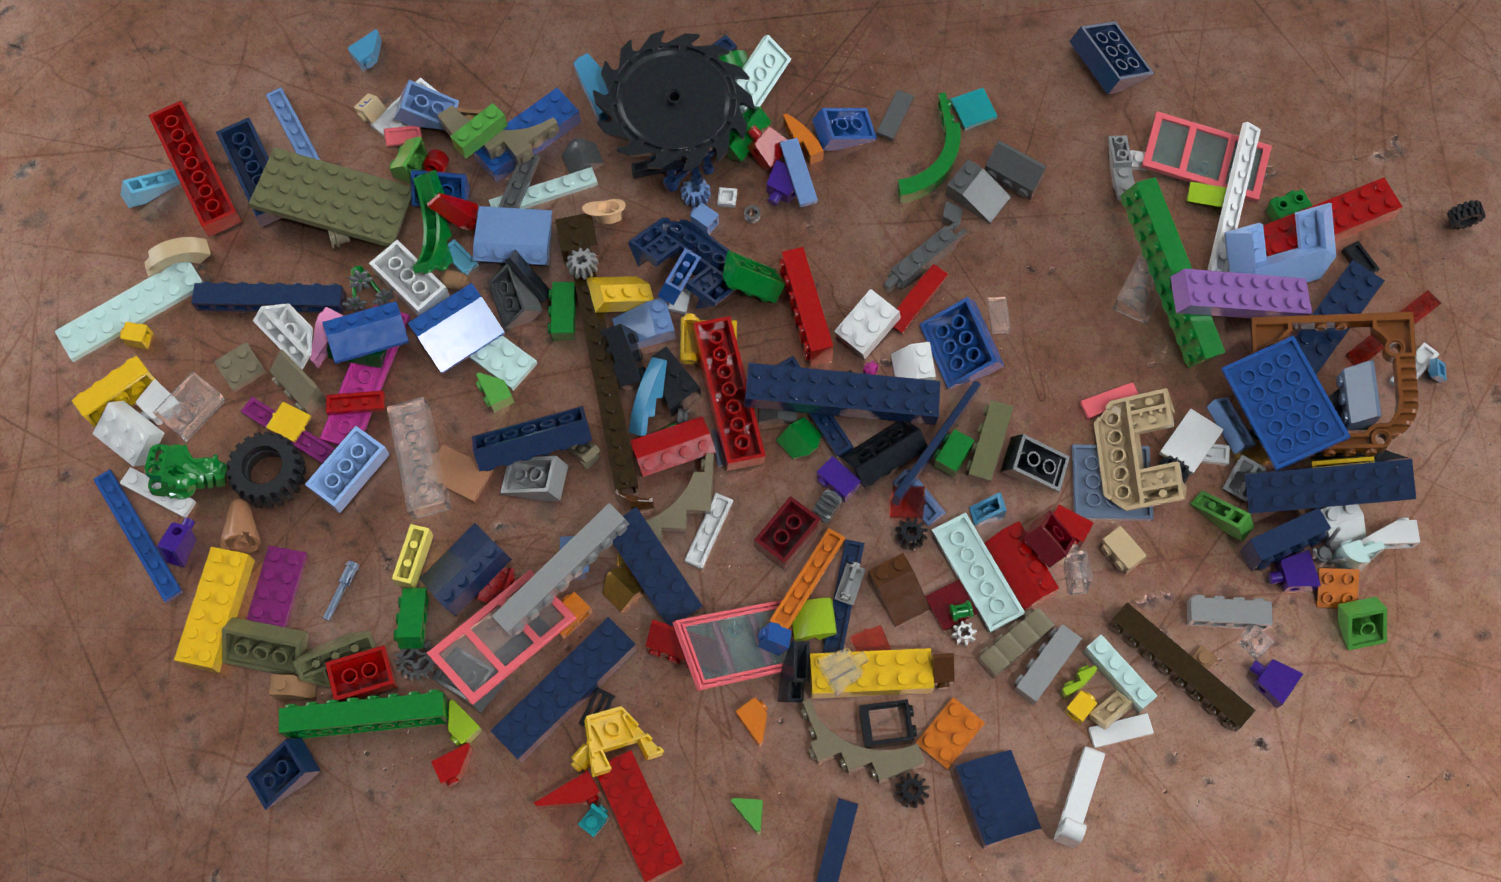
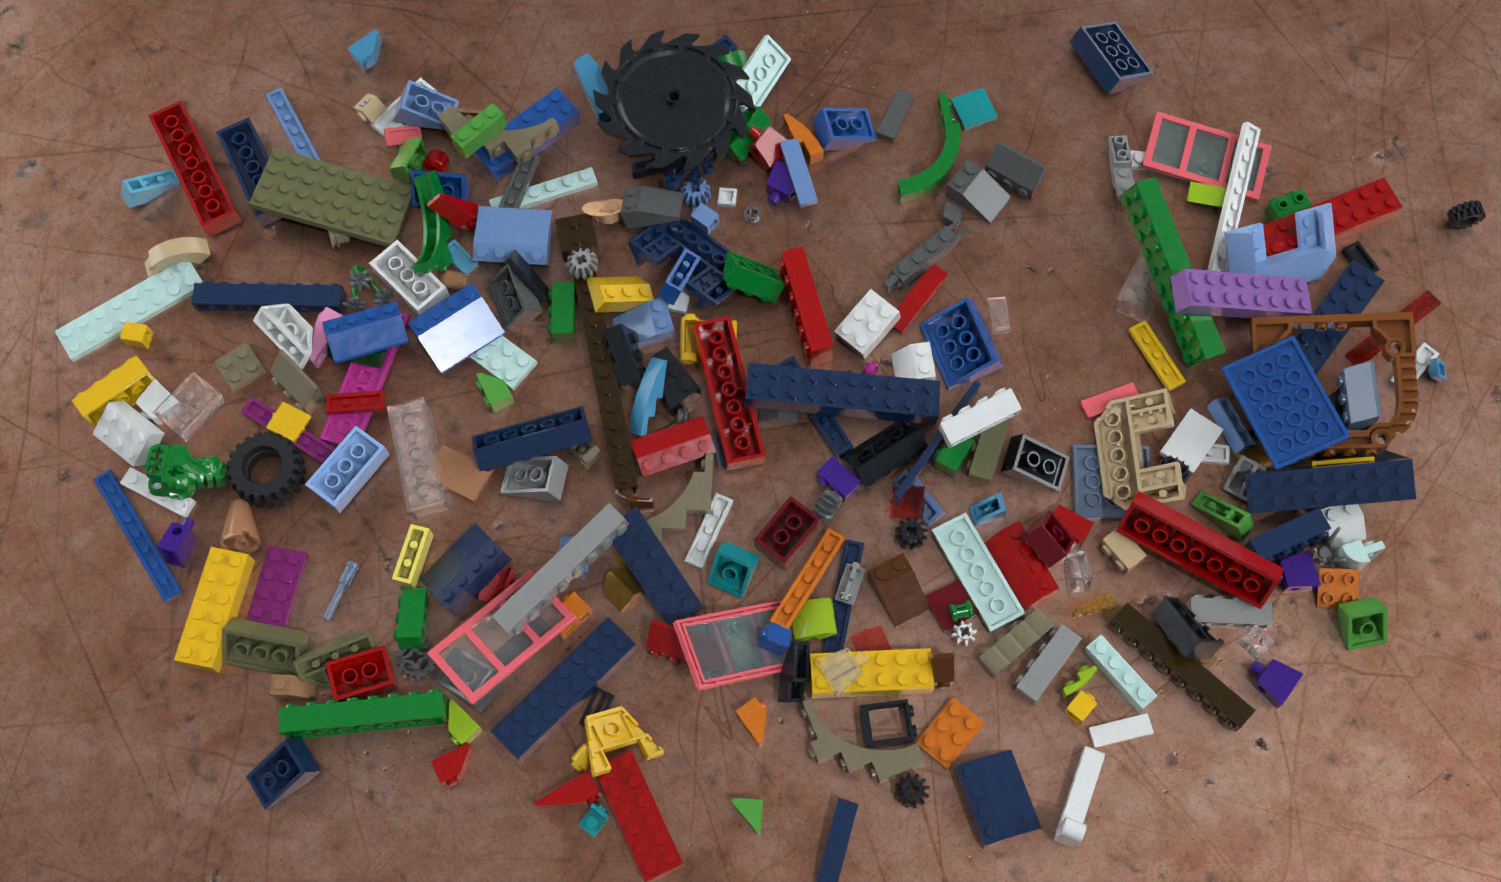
(581, 155): dark grey slope -> none
(650, 206): none -> dark grey slope
(733, 569): none -> teal slope
(799, 439): green slope -> none
(980, 417): none -> white brick
(1099, 605): none -> clear yellow slope
(1111, 710): tan plate -> none
(1156, 356): none -> yellow plate
(1184, 631): none -> black wedge
(1200, 550): none -> red brick
(1397, 535): white slope -> none

